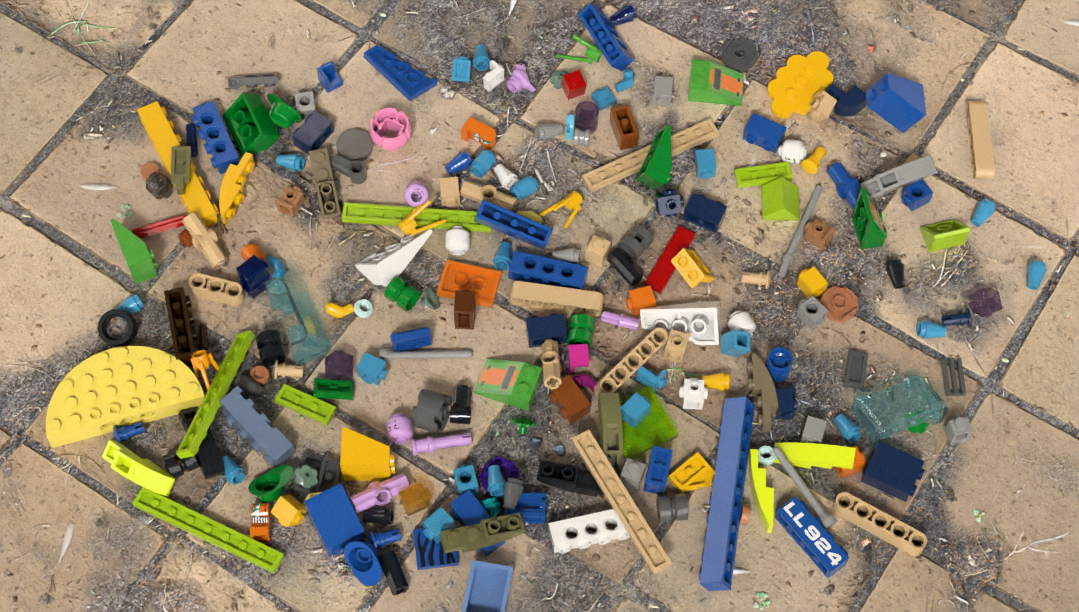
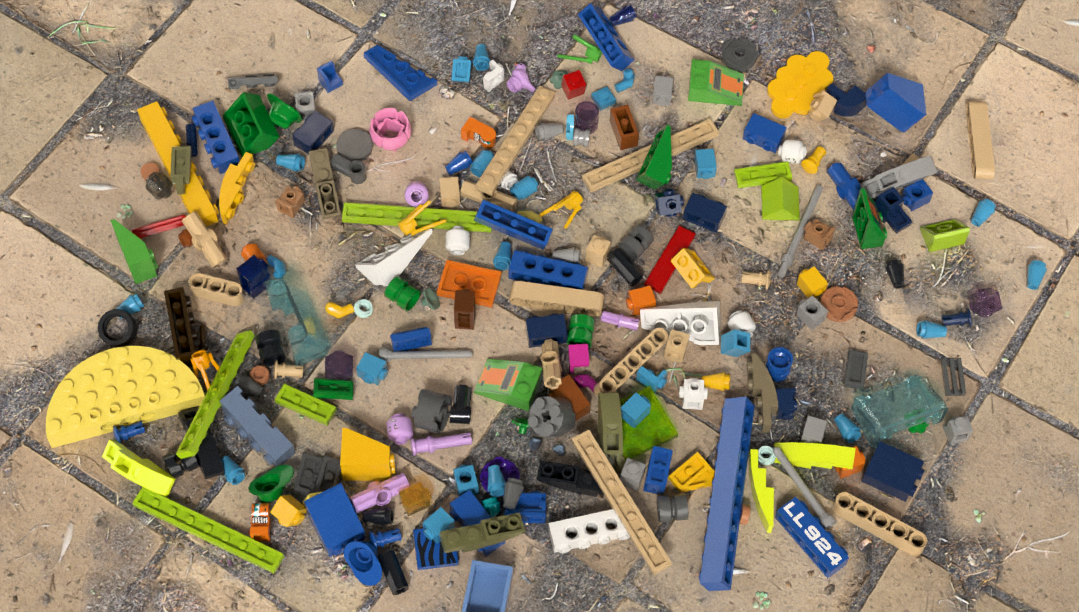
(306, 476): sand green plant -> none
(515, 141): none -> tan plate
(551, 416): none -> dark grey brick
(890, 205): none -> dark blue brick

